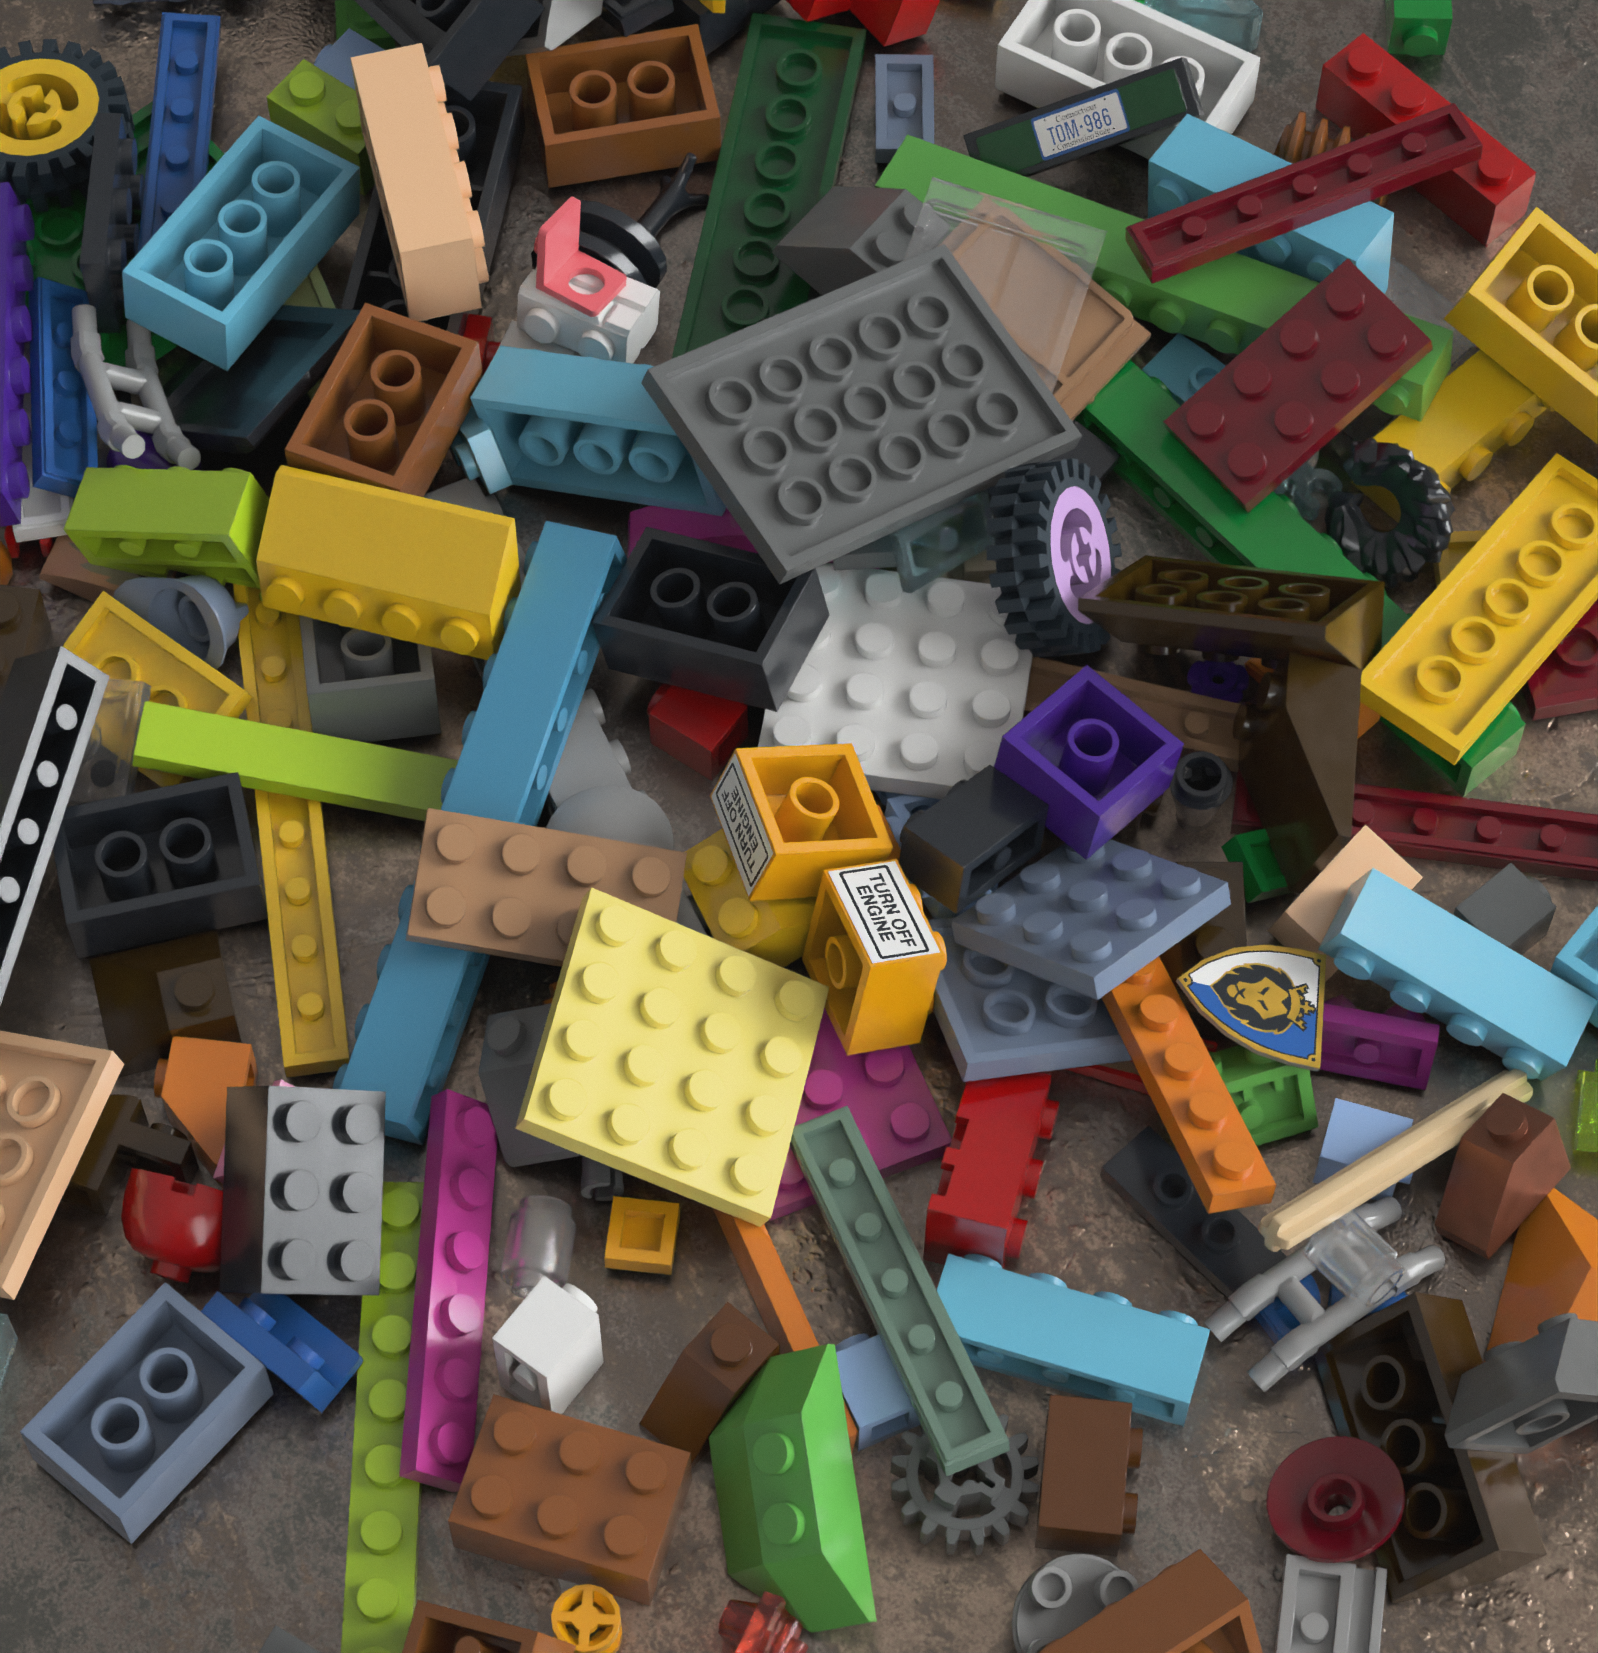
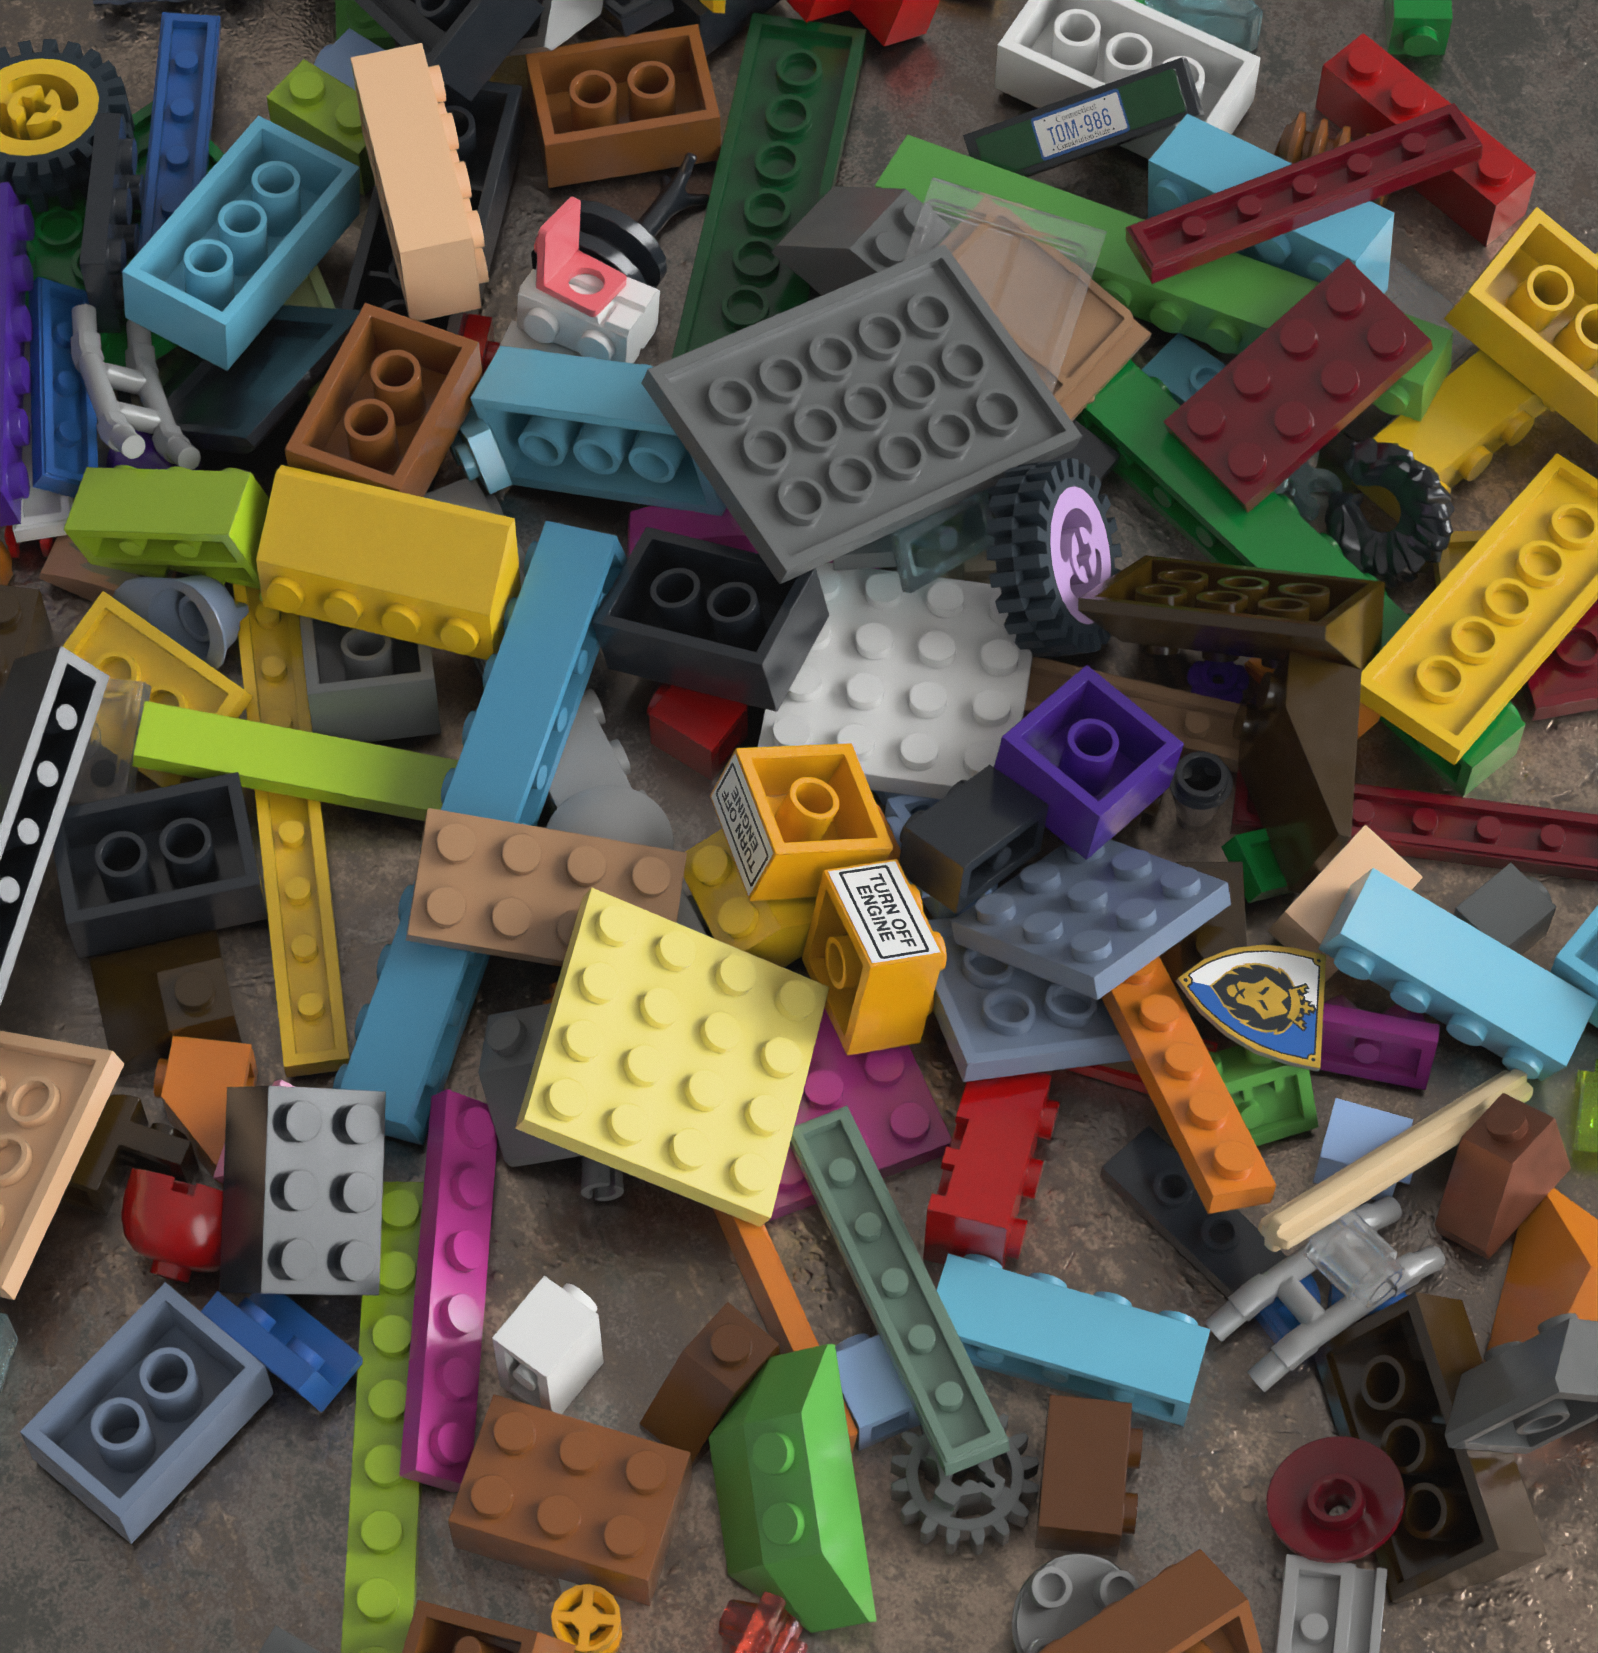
(538, 1244): clear brick -> none
(642, 1235): light orange plate -> none
(902, 101): sand blue plate -> none

